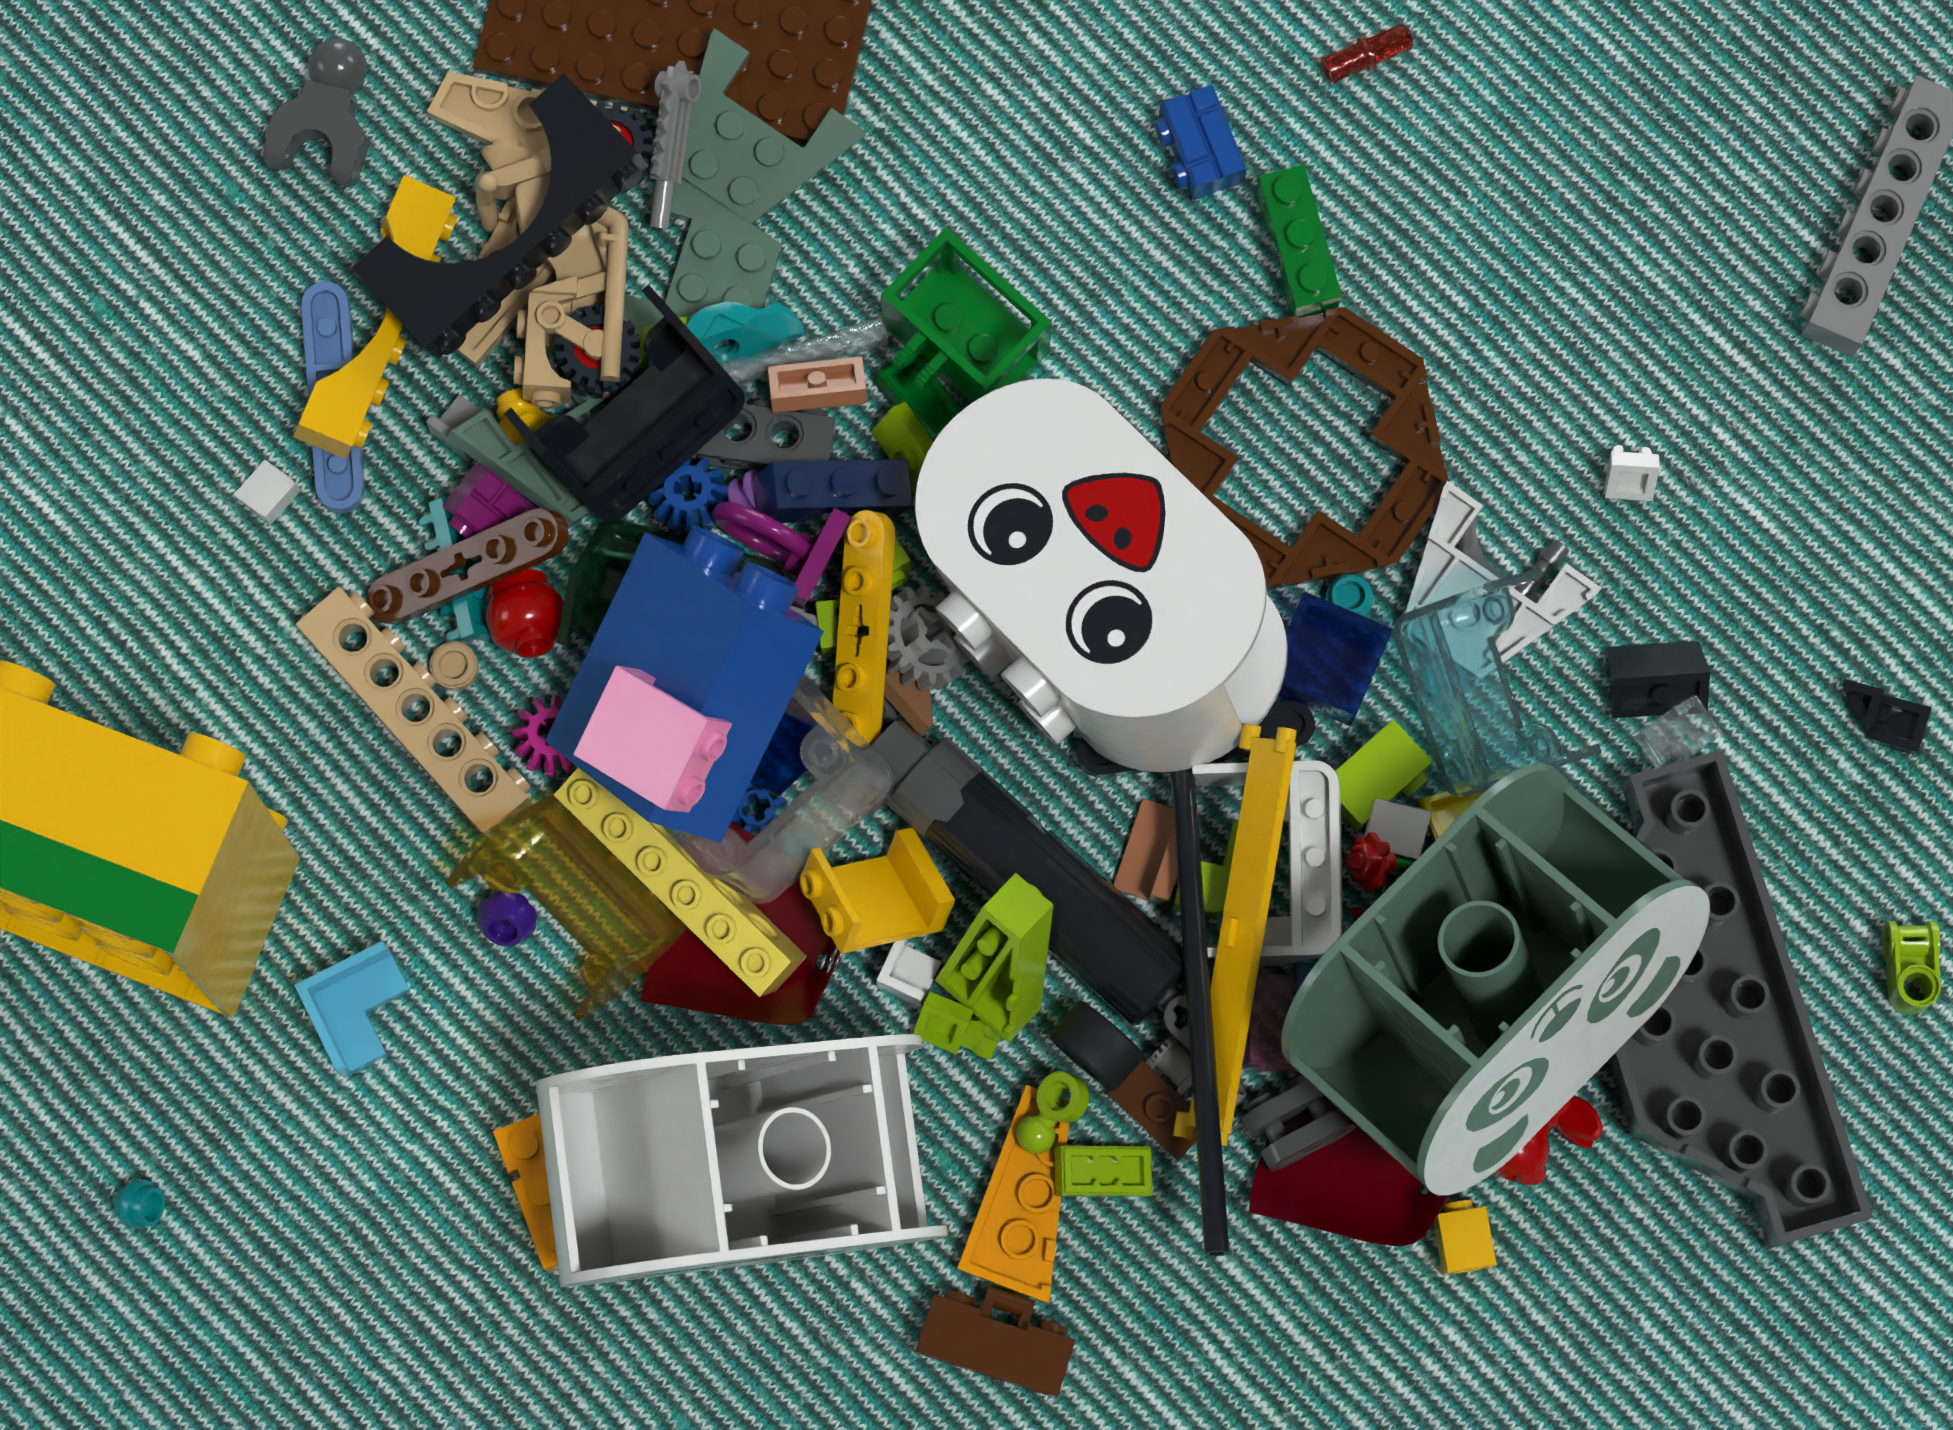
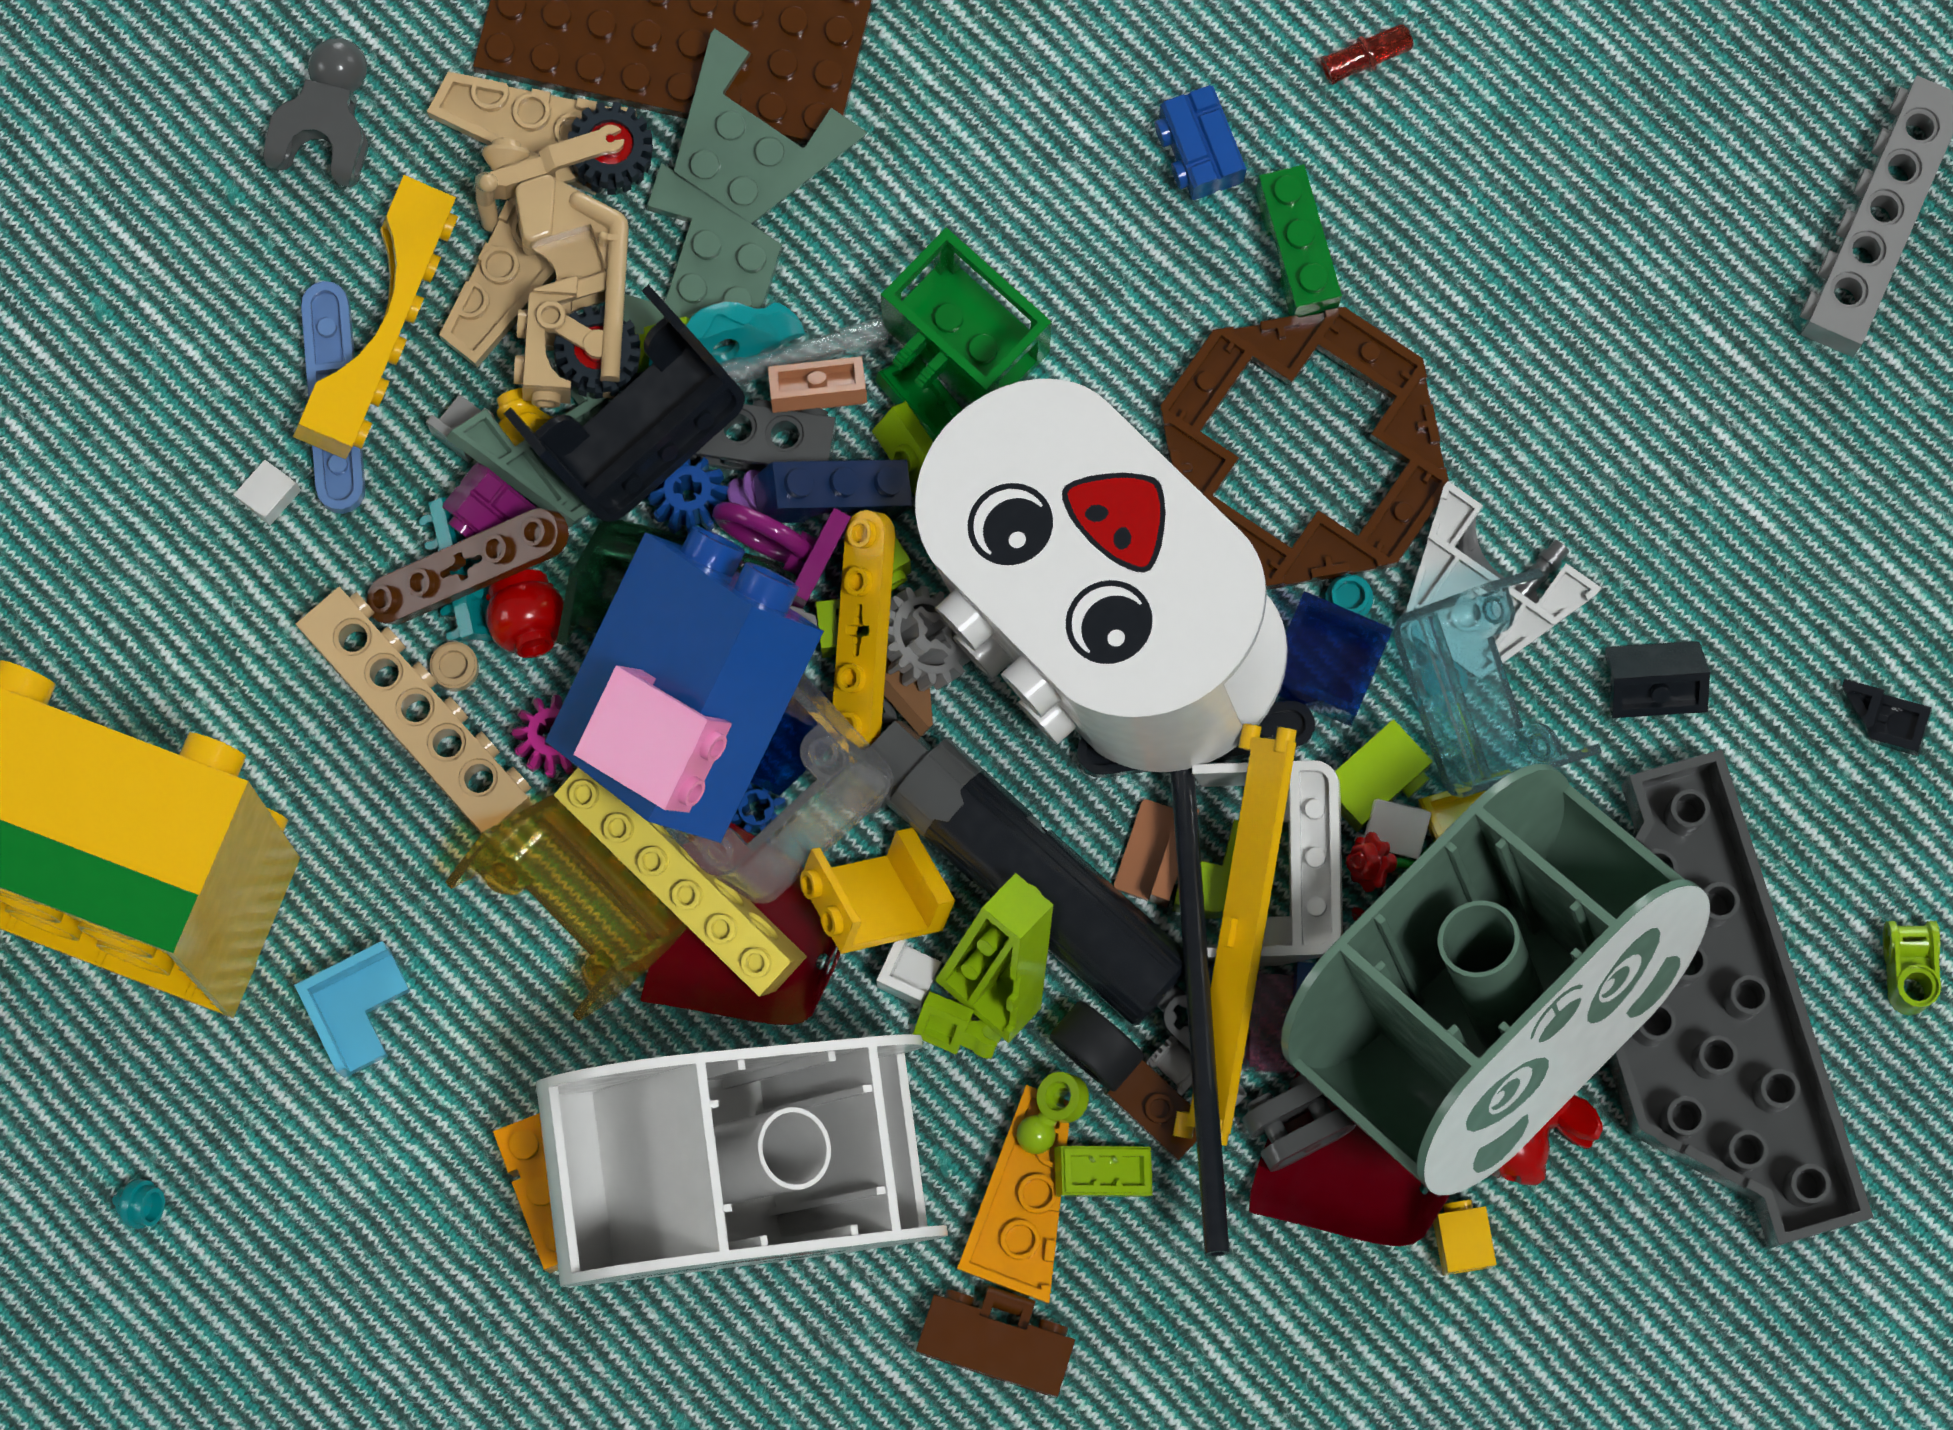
(506, 918): dark purple plate -> none
(587, 171): black arch -> none
(677, 92): light grey piece -> none
(1632, 474): white tile -> none
(1678, 733): clear brick -> none

